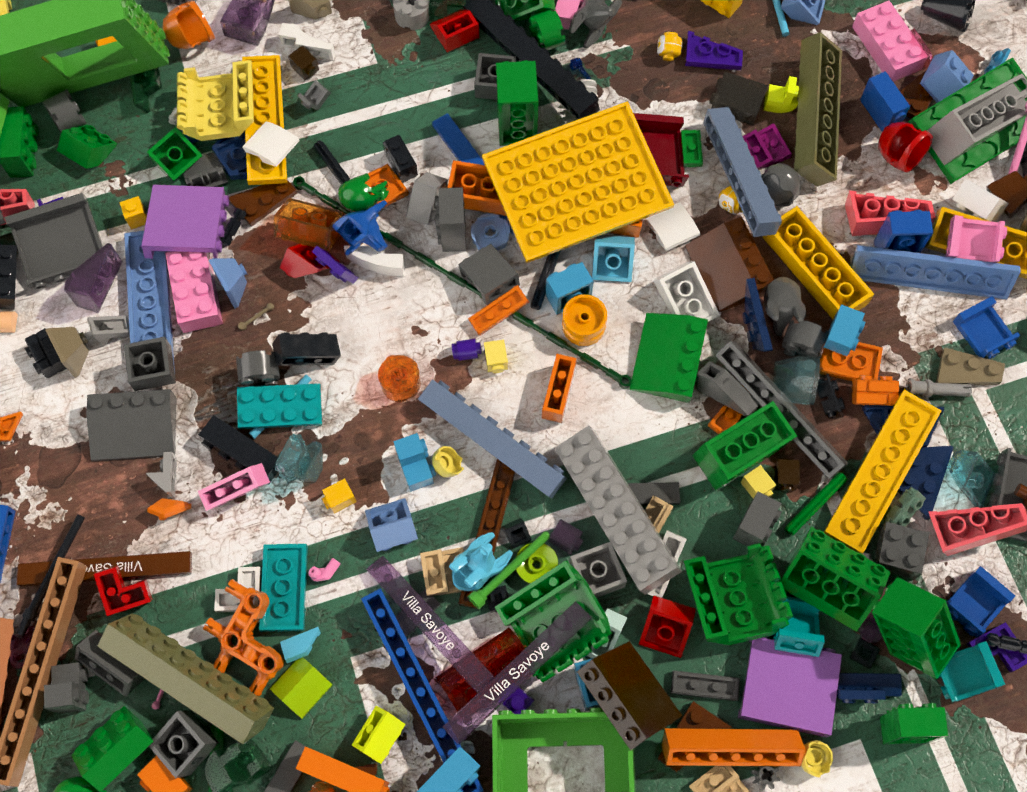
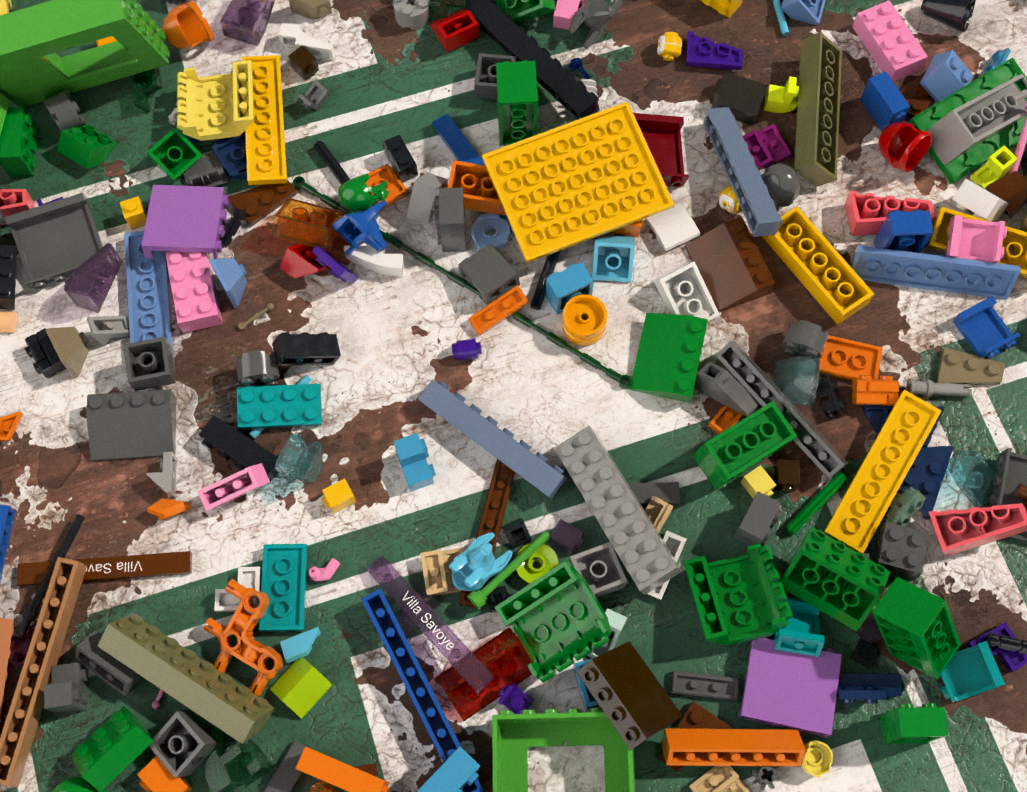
(117, 596): red brick -> none
(271, 143): white slope -> none
(378, 734): neon yellow brick -> none
(391, 525): medium blue slope -> none
(406, 371): clear orange brick -> none
(447, 462): light yellow hair -> none
(496, 356): light yellow brick -> none
(516, 673): tile -> none
(547, 29): green brick -> none
(559, 388): orange brick -> none
(667, 626): red slope -> none
(691, 148): green plate -> none
(755, 319): dark blue wing -> none
(783, 302): dark grey piece -> none
(845, 330): dark azure brick -> none
(923, 45): clear pink piece -> none
(978, 601): blue panel -> none
(995, 168): none -> neon yellow brick

